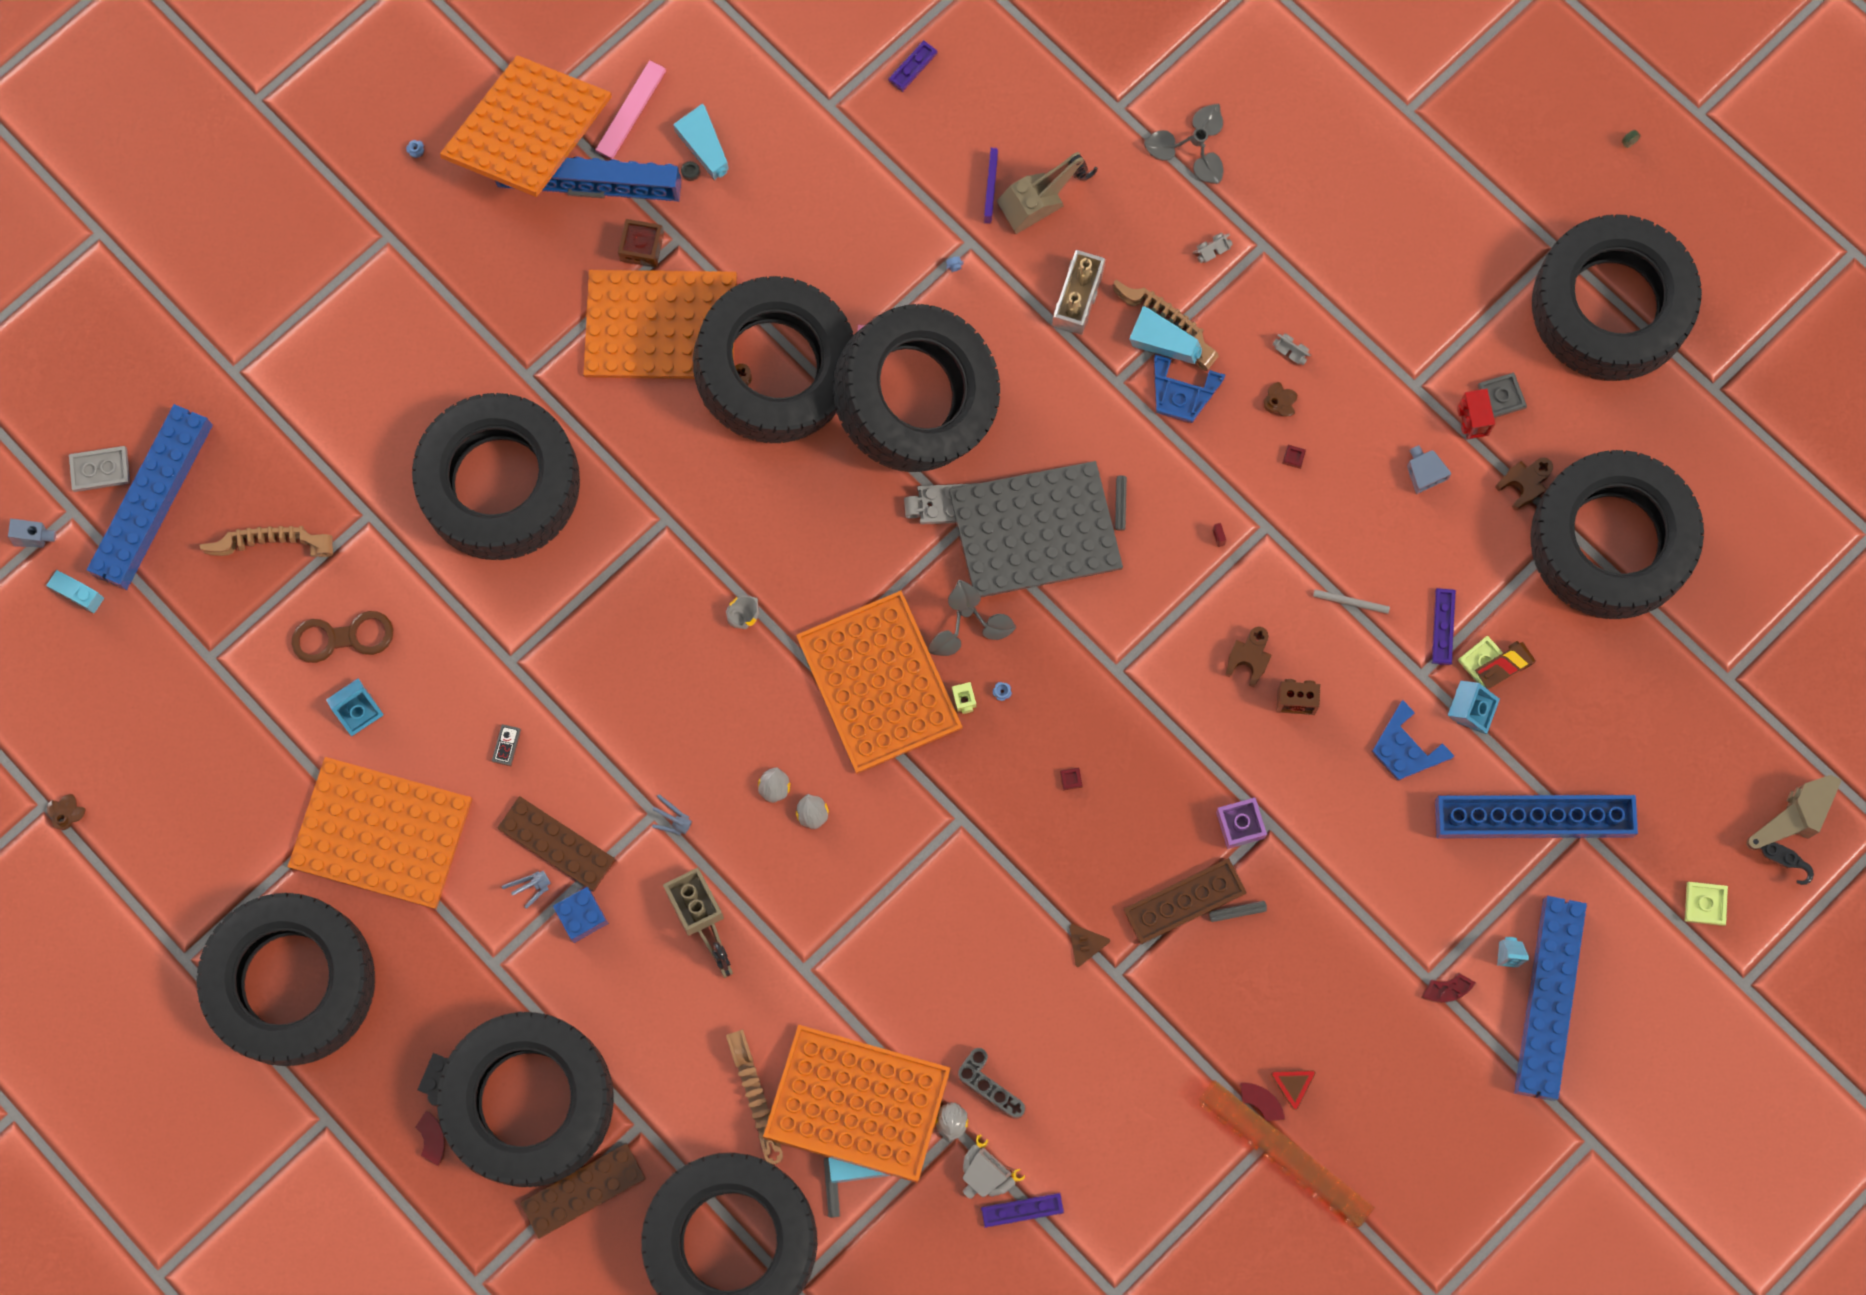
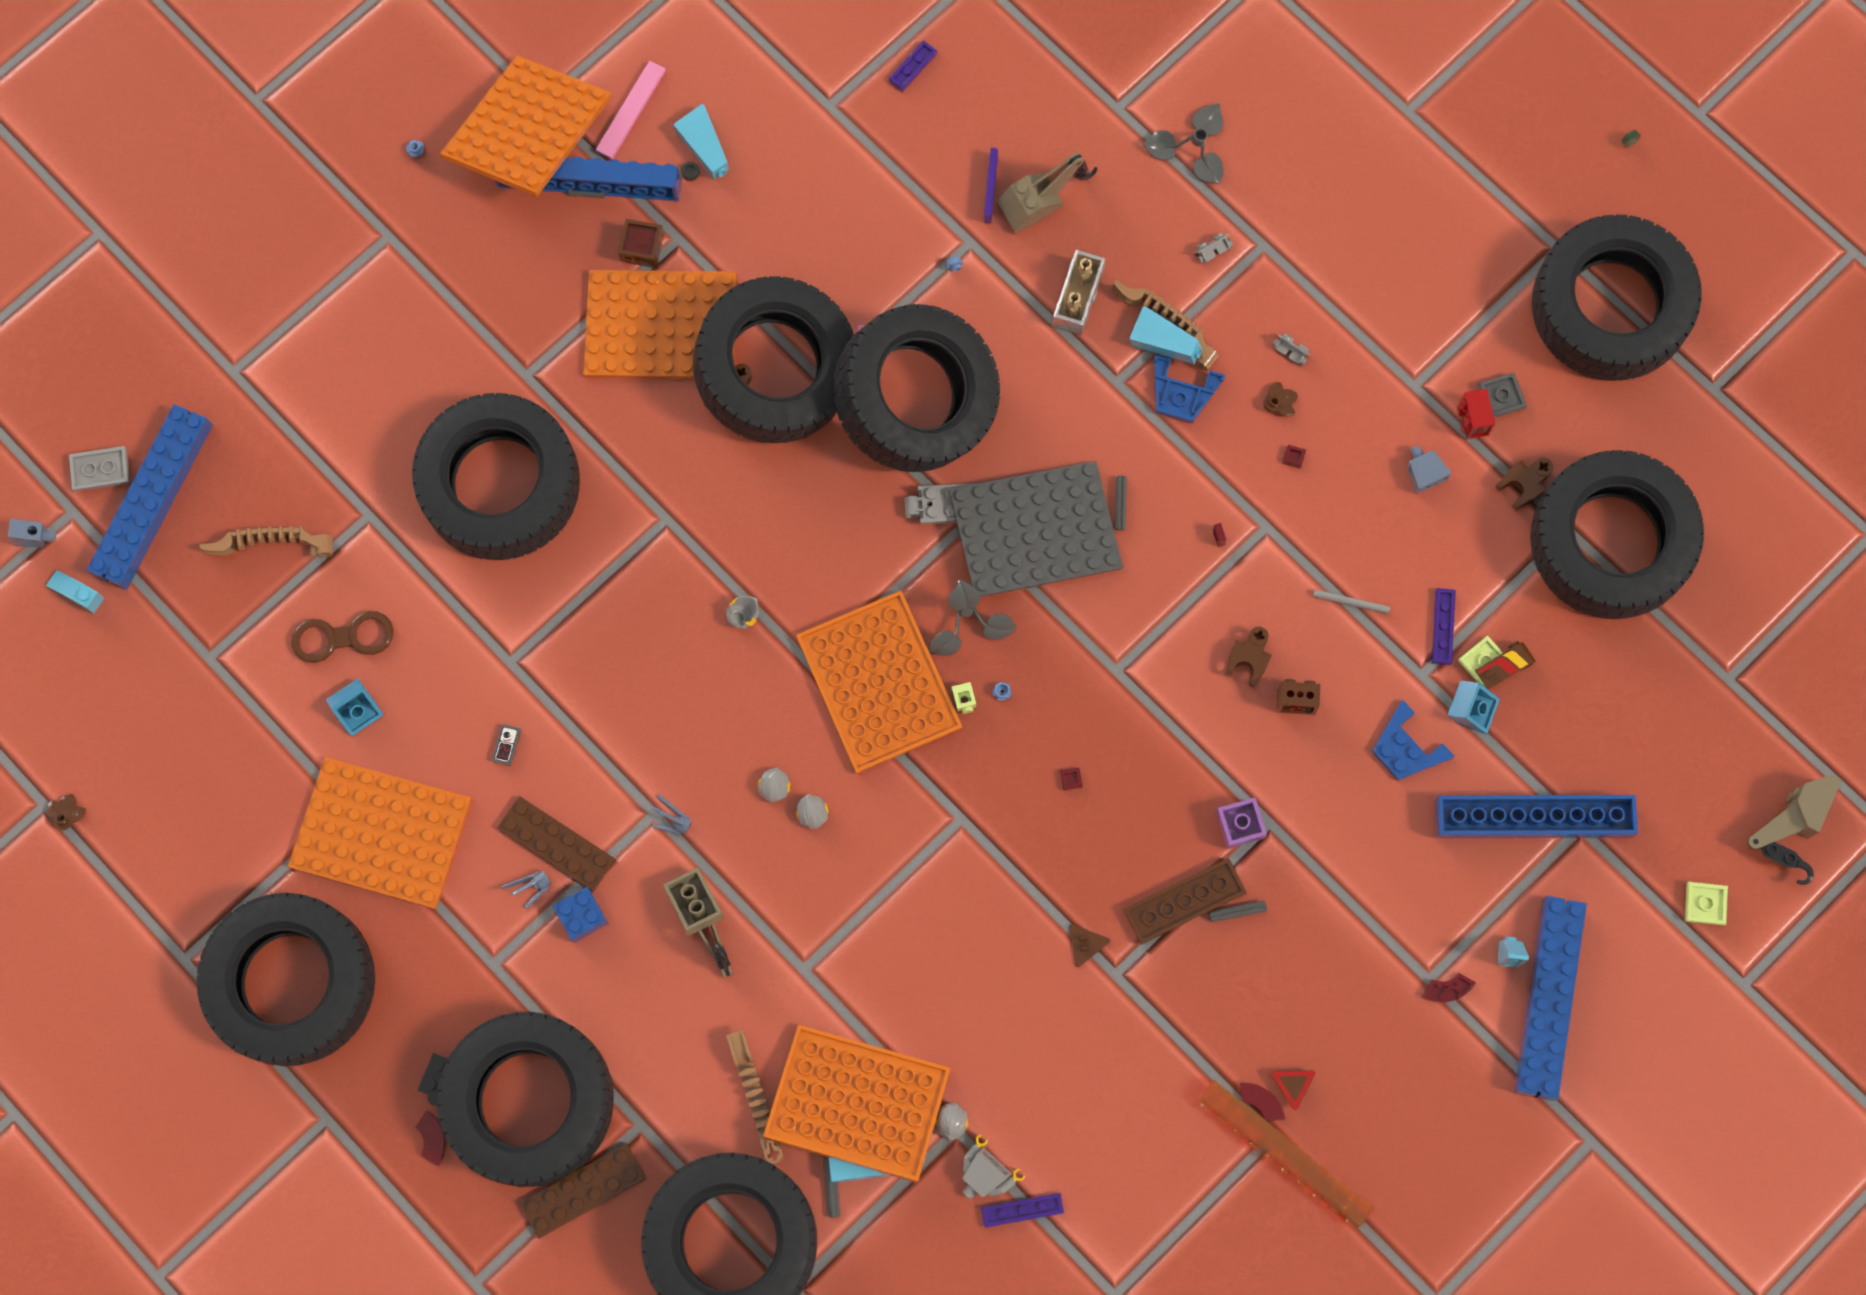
(993, 1088): dark grey beam -> none

